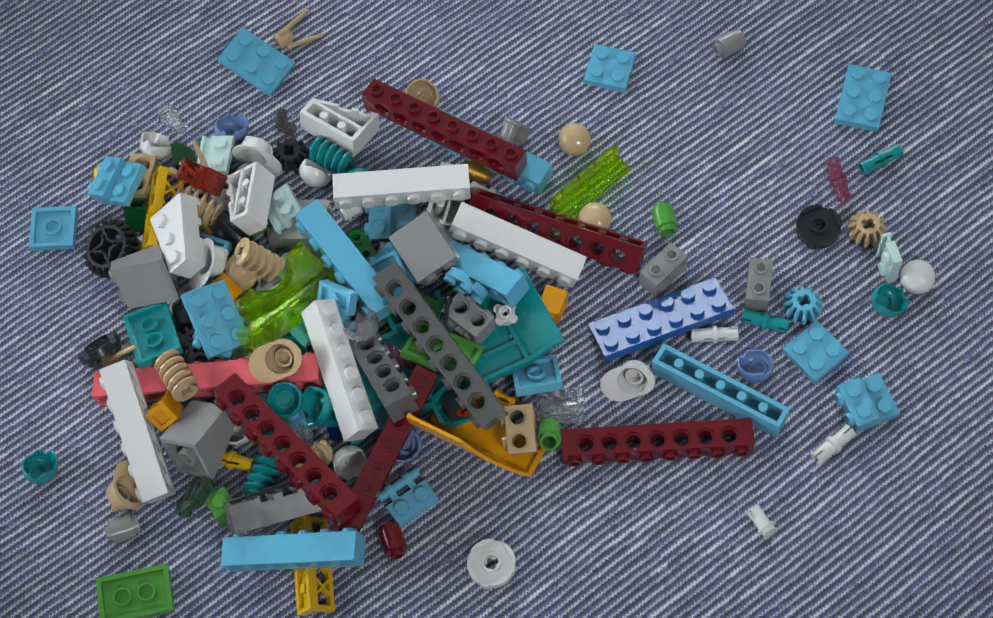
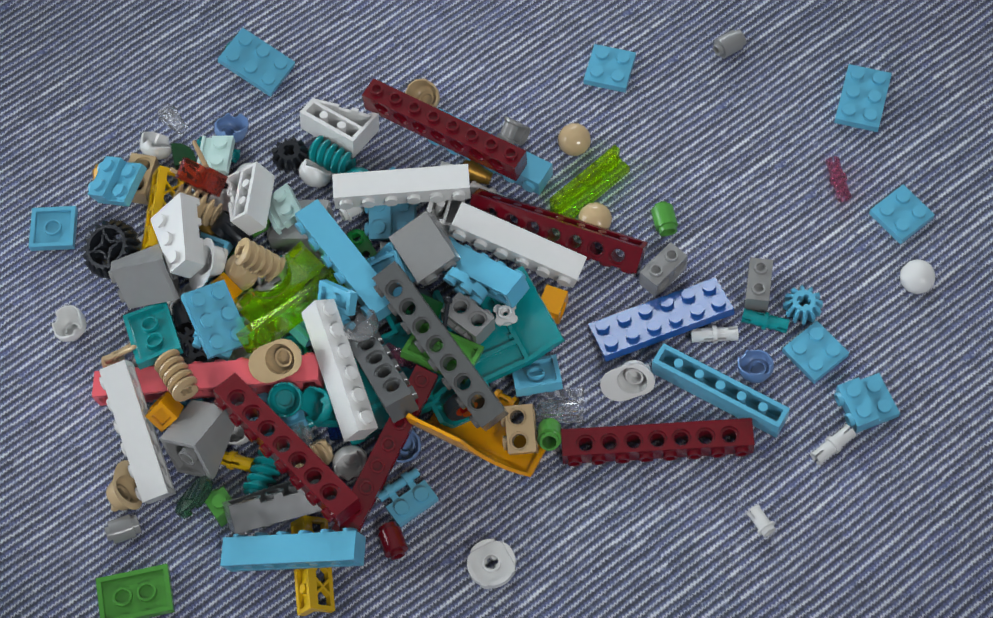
(40, 467): teal hair -> none
(69, 323): none -> white hair
(99, 348): black plate -> none
(136, 213): dark green brick -> none
(258, 150): white piece -> none
(282, 125): clear smoke arm -> none
(284, 36): tan plant -> none
(818, 238): black plate -> none
(866, 228): tan gear -> none
(880, 159): teal pin -> none
(889, 300): teal hair -> none
(890, 258): light aqua plate -> none
(901, 214): none -> medium azure plate

